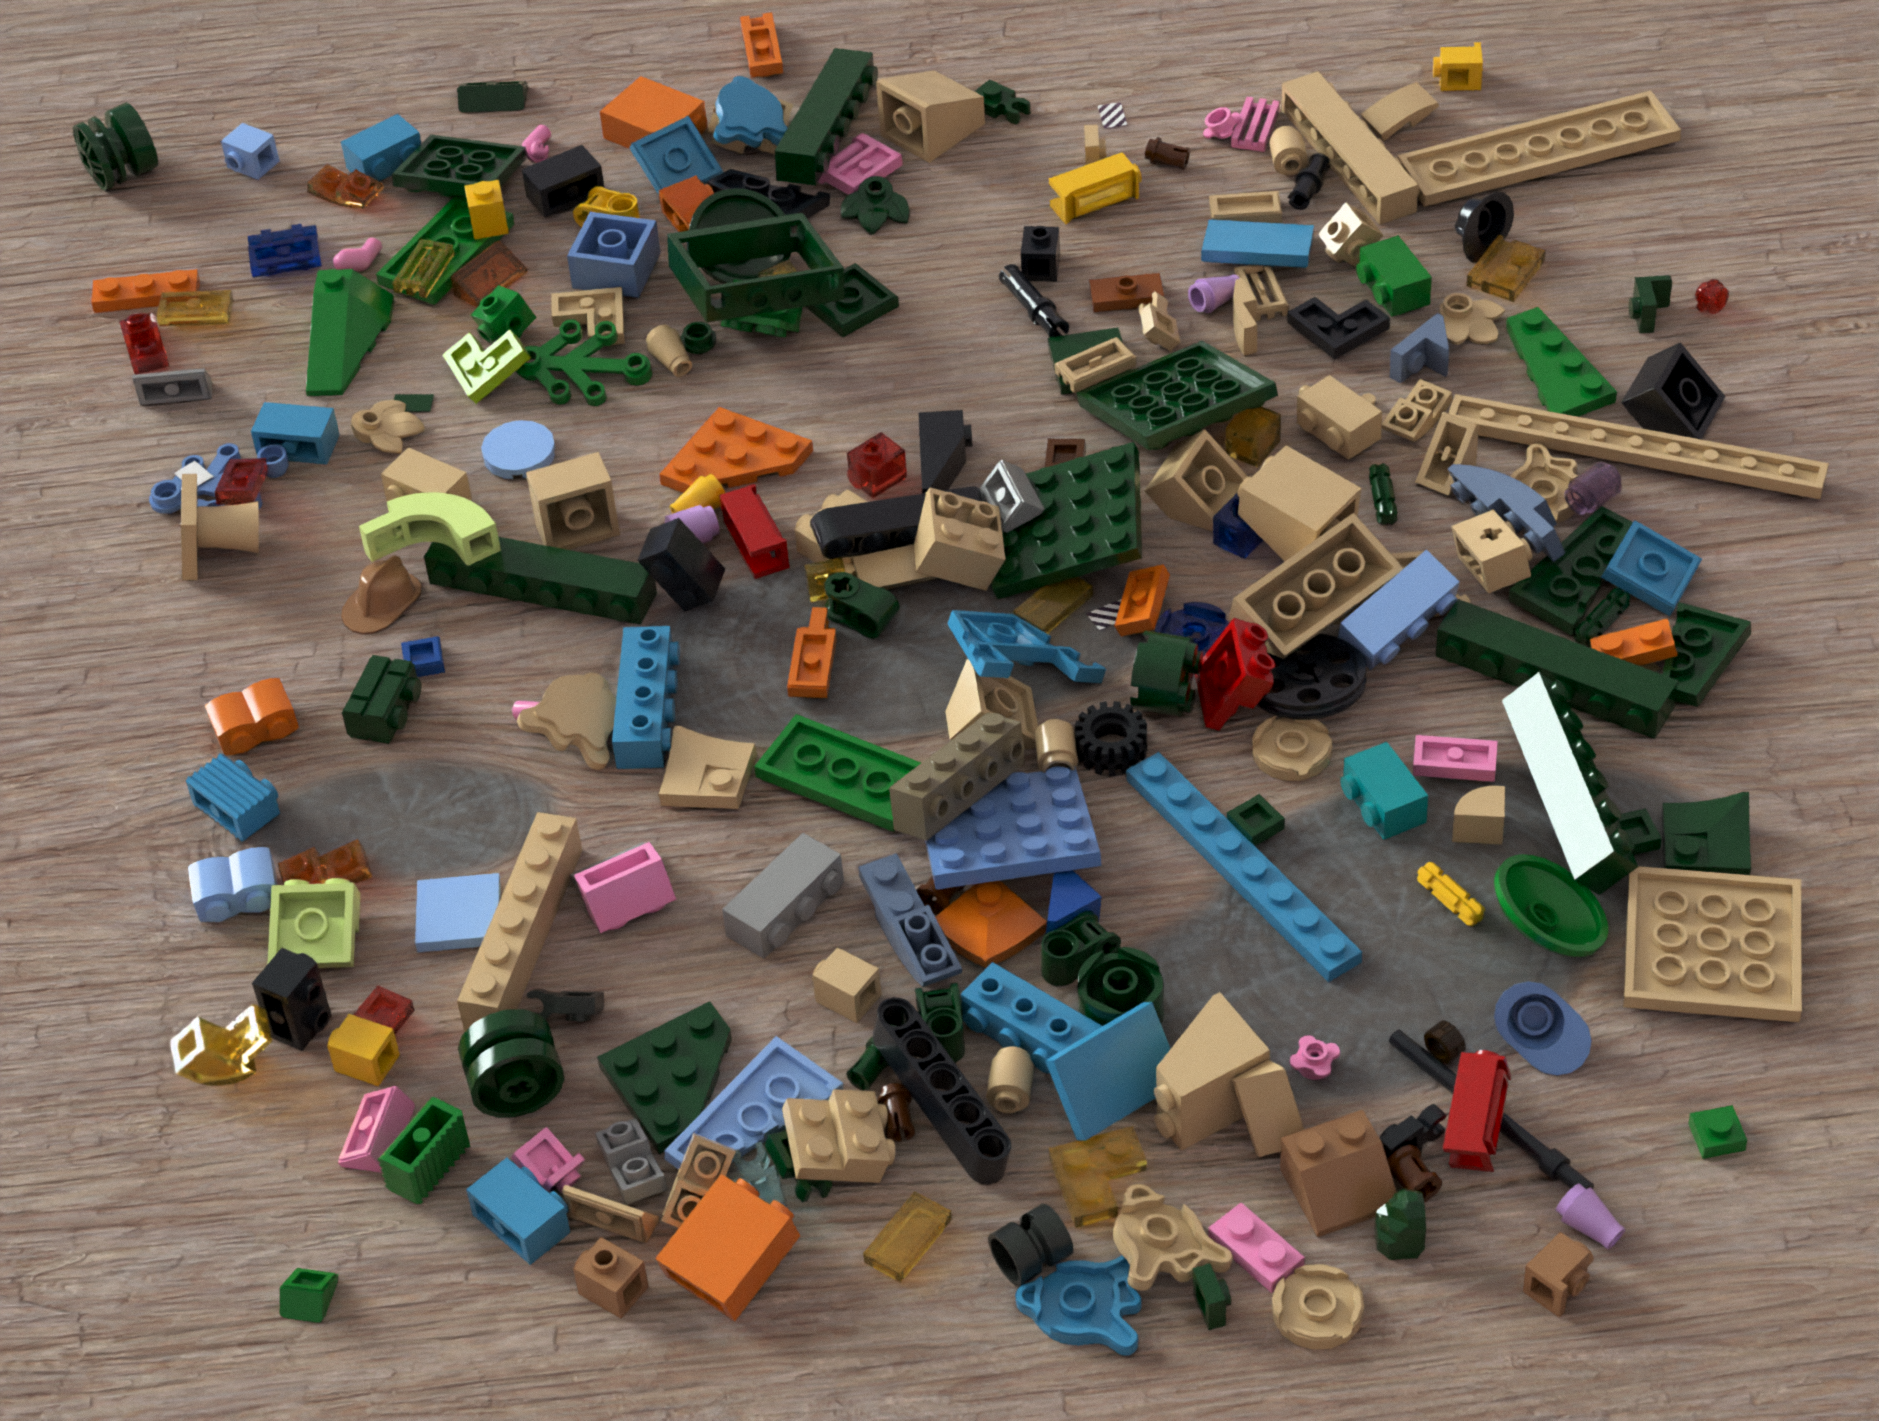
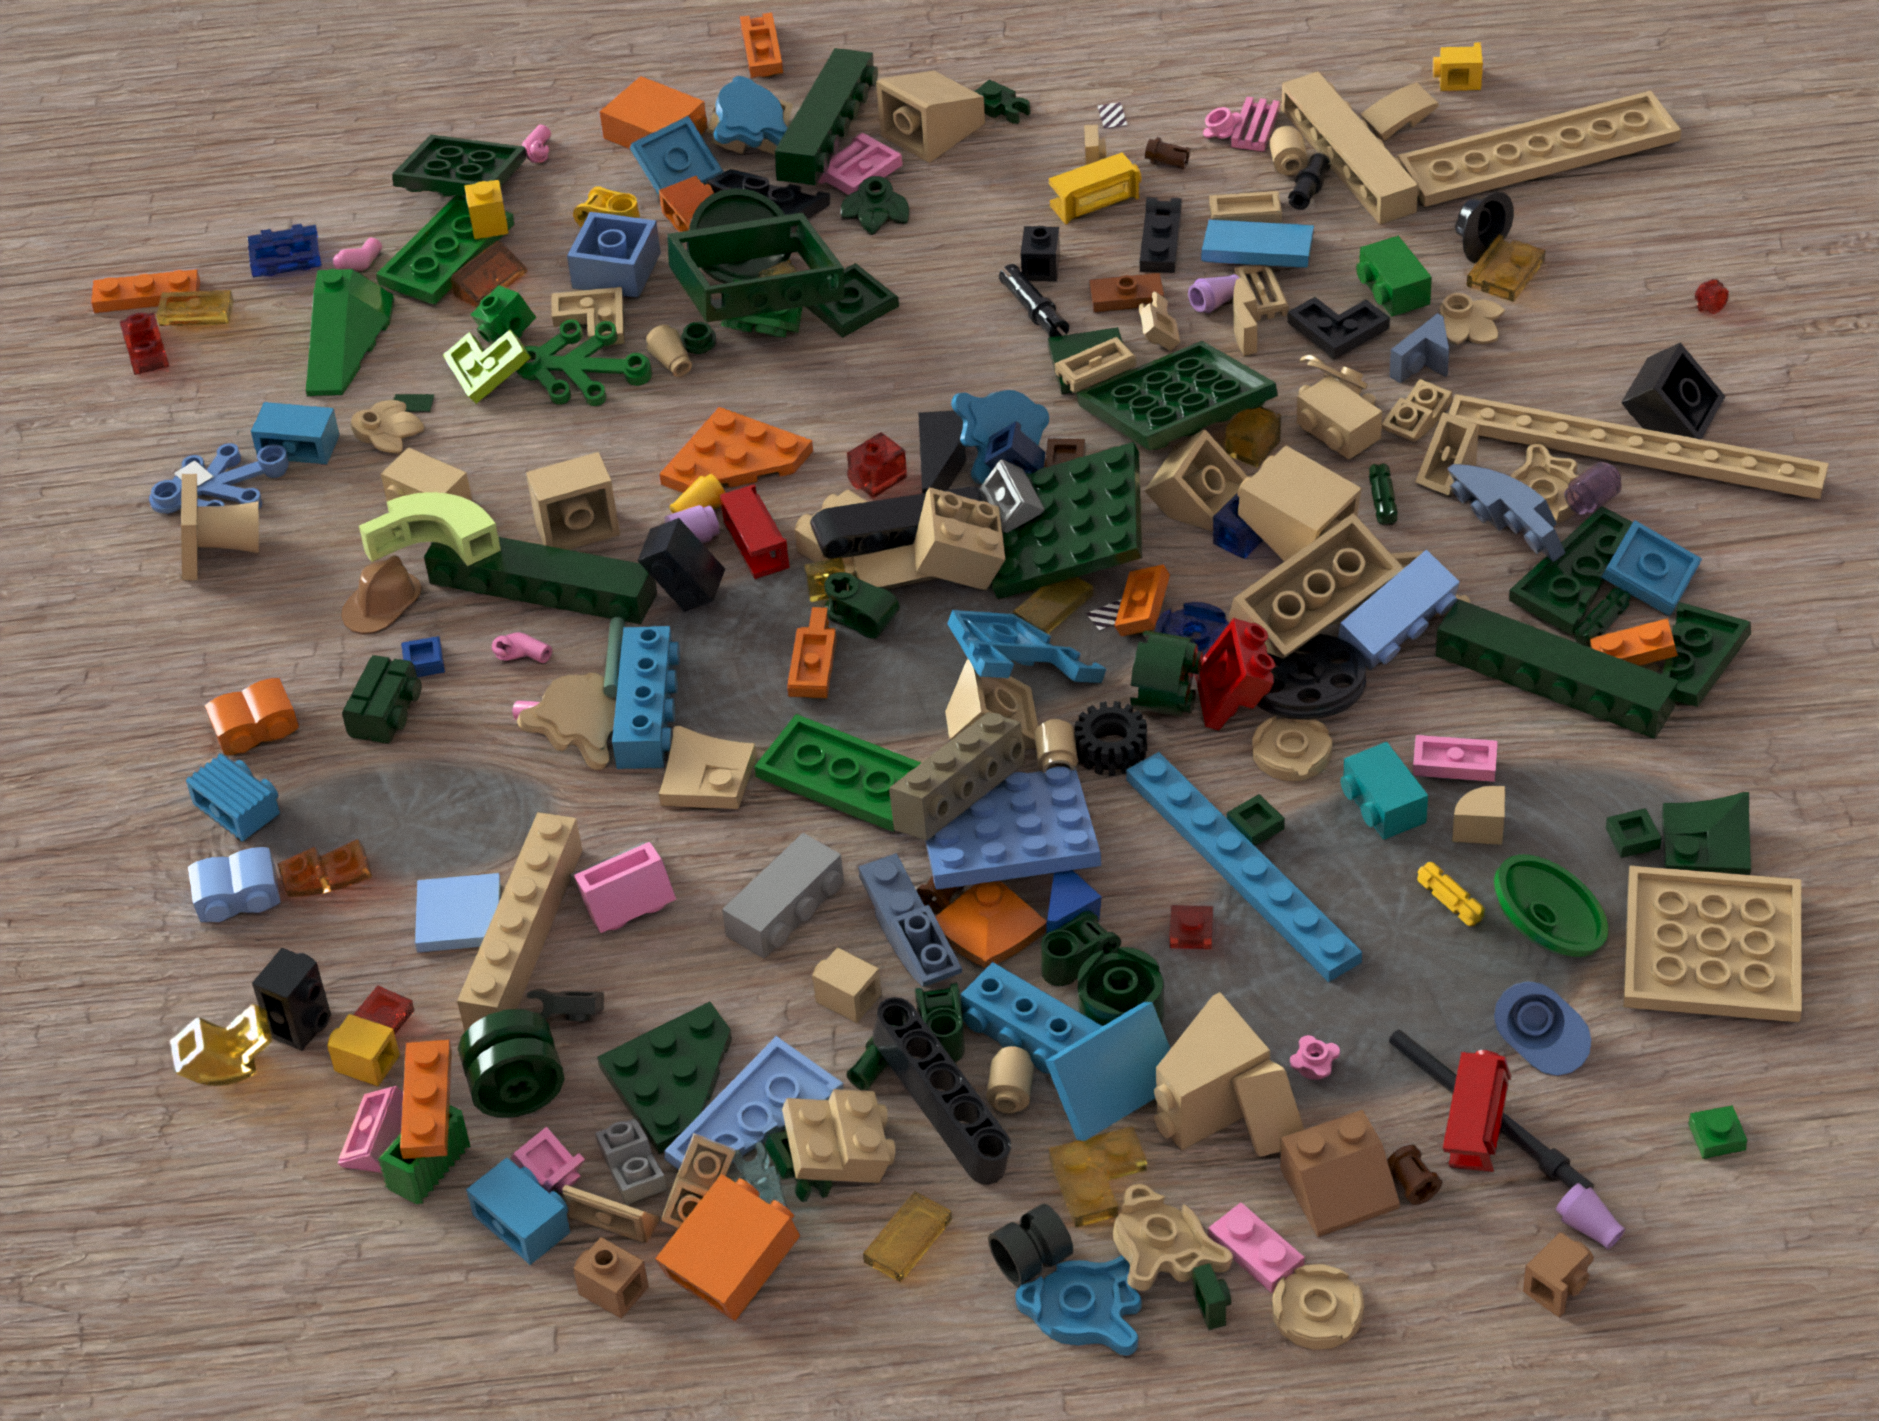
(119, 144): dark green wheel -> none
(173, 386): light grey slope -> none
(241, 481): clear red plate -> none
(250, 151): light blue brick -> none
(307, 1294): green slope -> none
(315, 920): yellowish green plate -> none
(343, 189): clear orange slope -> none
(381, 147): dark azure brick -> none
(426, 1099): none -> orange plate
(429, 268): clear yellow tile -> none
(492, 96): dark green slope -> none
(518, 448): light blue tile -> none
(520, 645): none -> bright pink arm
(562, 180): black brick -> none
(613, 656): none -> sand green bar
(897, 1102): reddish brown pin -> none
(991, 414): none -> dark azure tile
(1016, 448): none -> dark blue brick
(1160, 235): none -> black plate
(1191, 927): none -> clear red plate
(1347, 233): tan brick -> none
(1348, 377): none -> tan plate
(1401, 1226): dark green rock -> none
(1414, 1131): black plate -> none
(1444, 1042): dark brown axle -> none
(1492, 551): tan brick -> none
(1559, 370): green wing -> none
(1570, 783): brick -> none
(1649, 295): dark green bracket -> none

